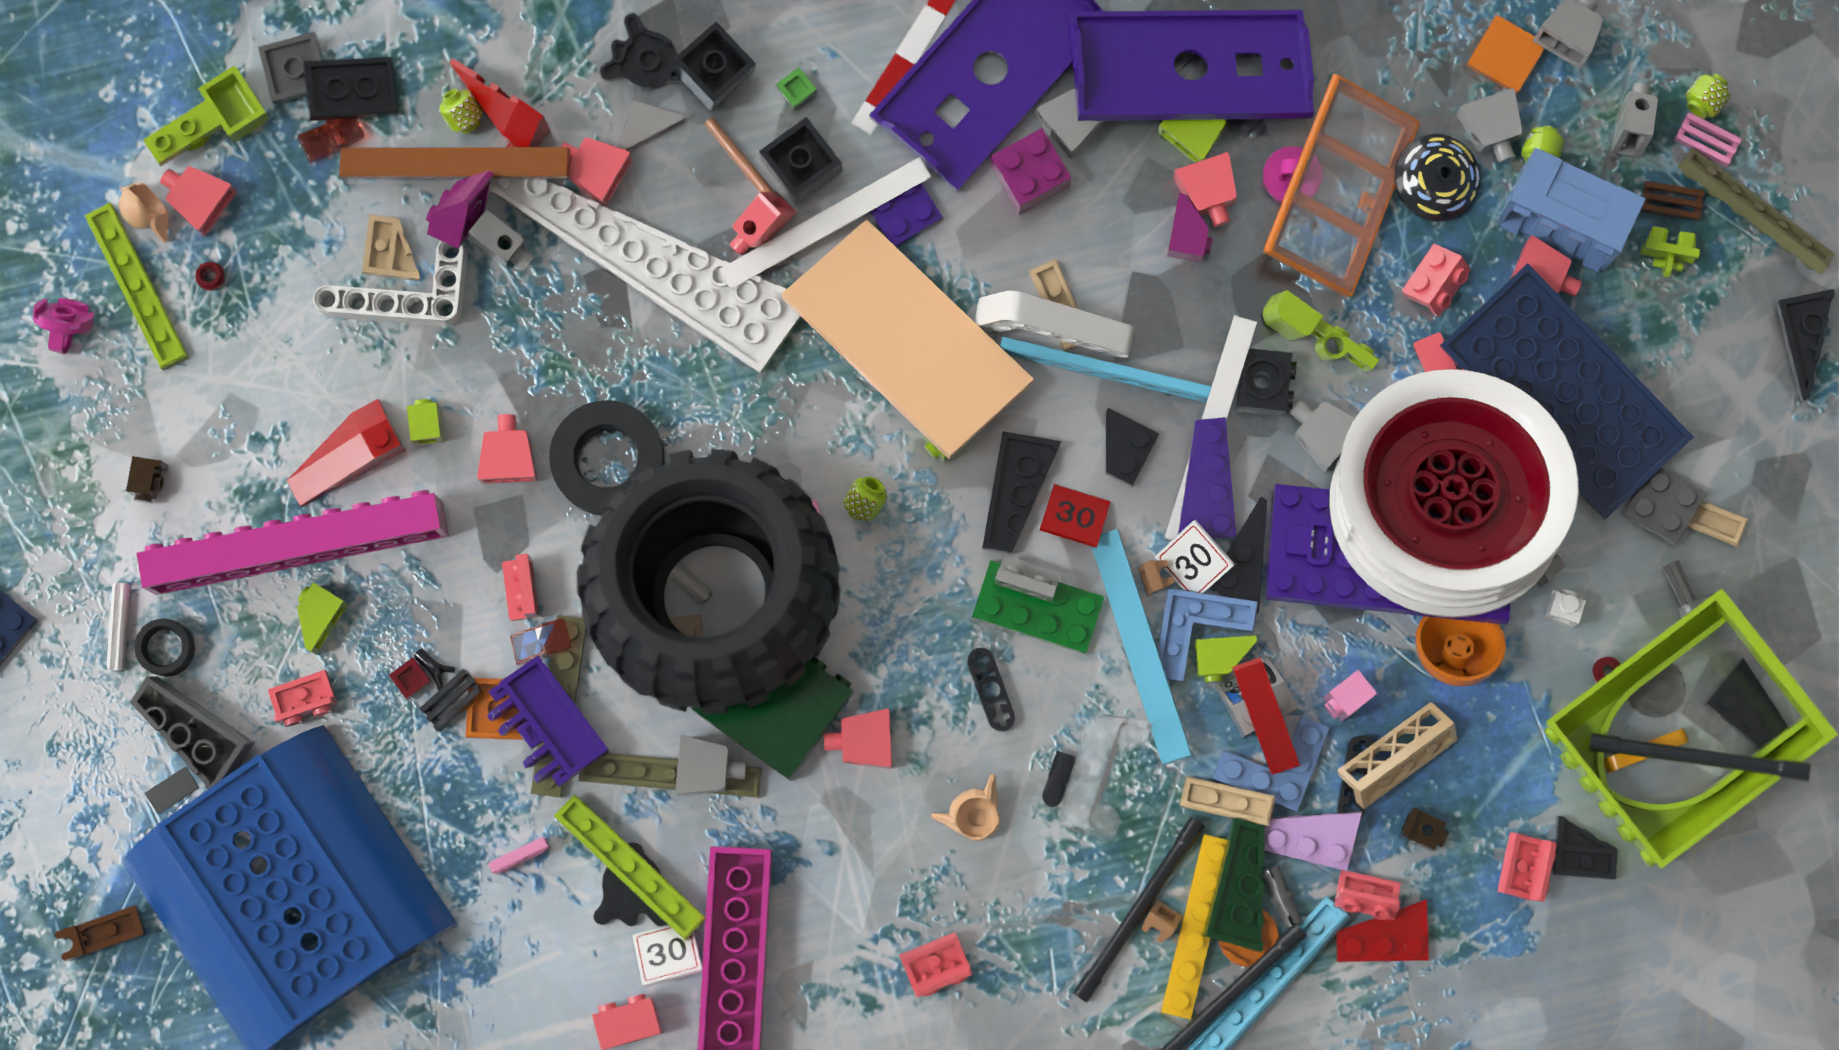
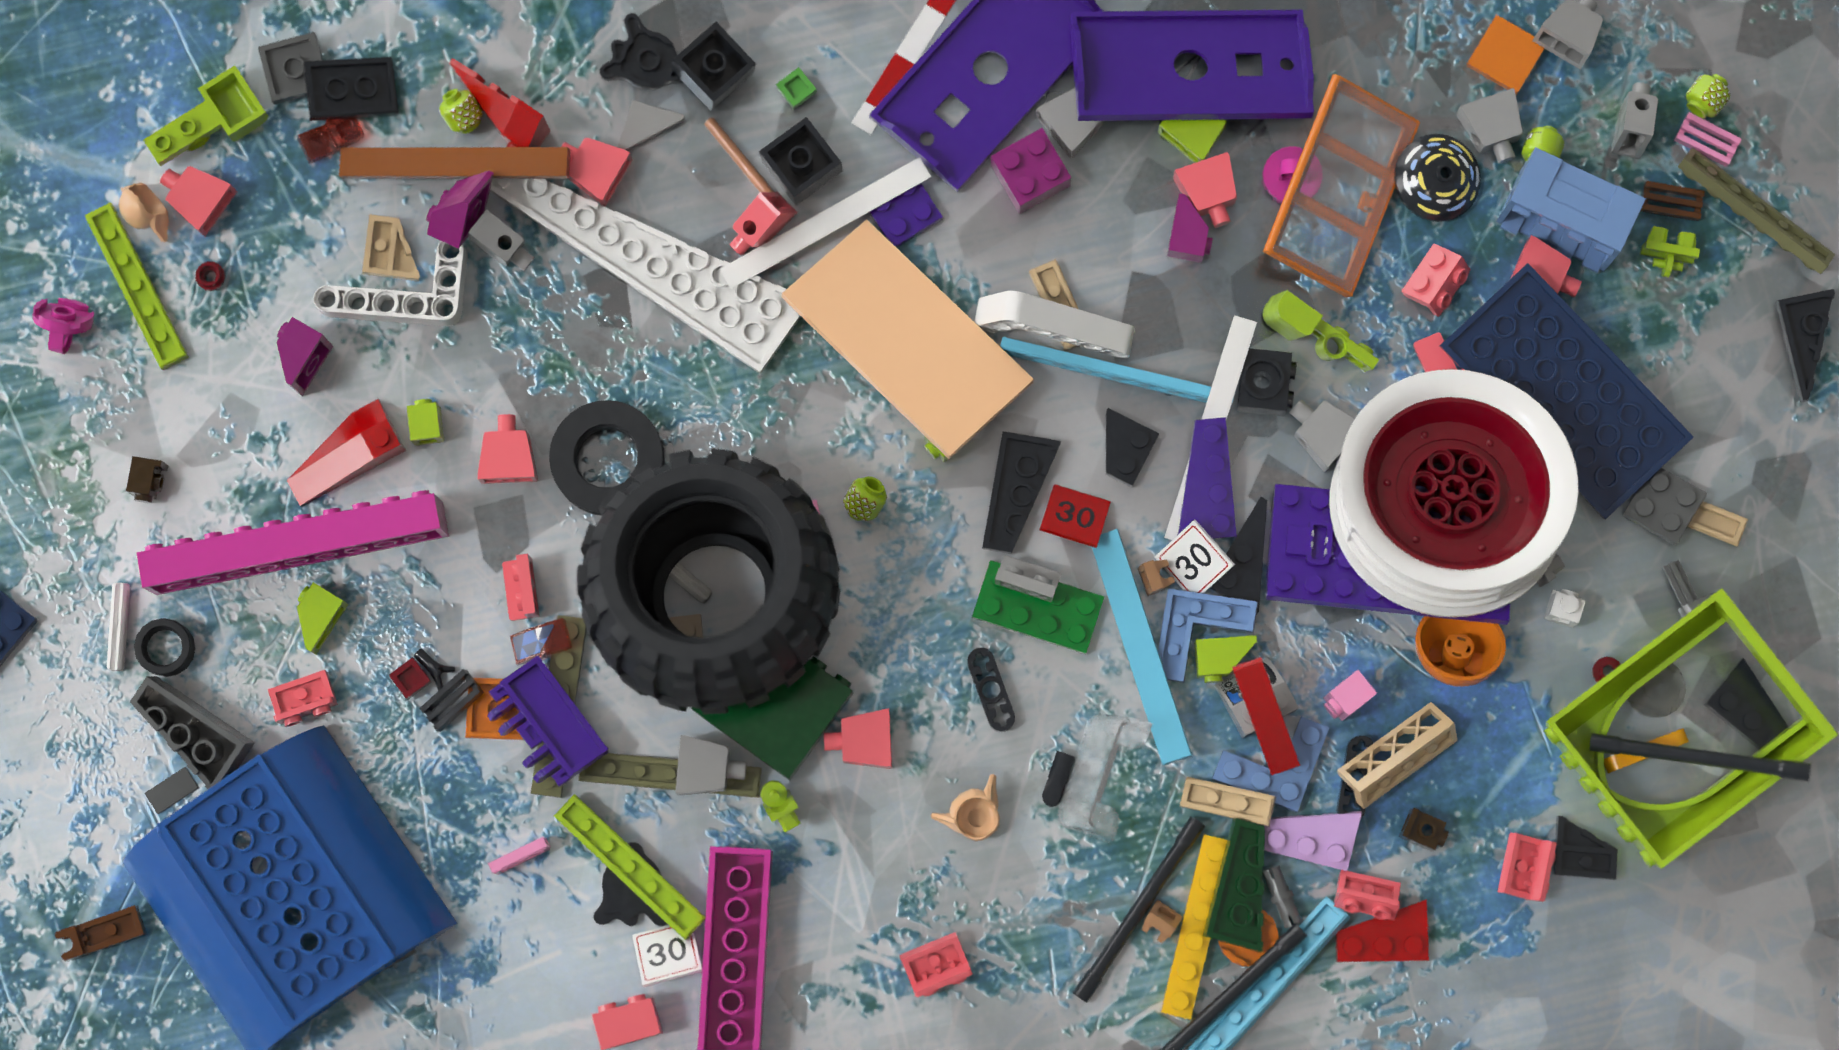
(301, 353): none -> magenta slope
(780, 804): none -> lime hips

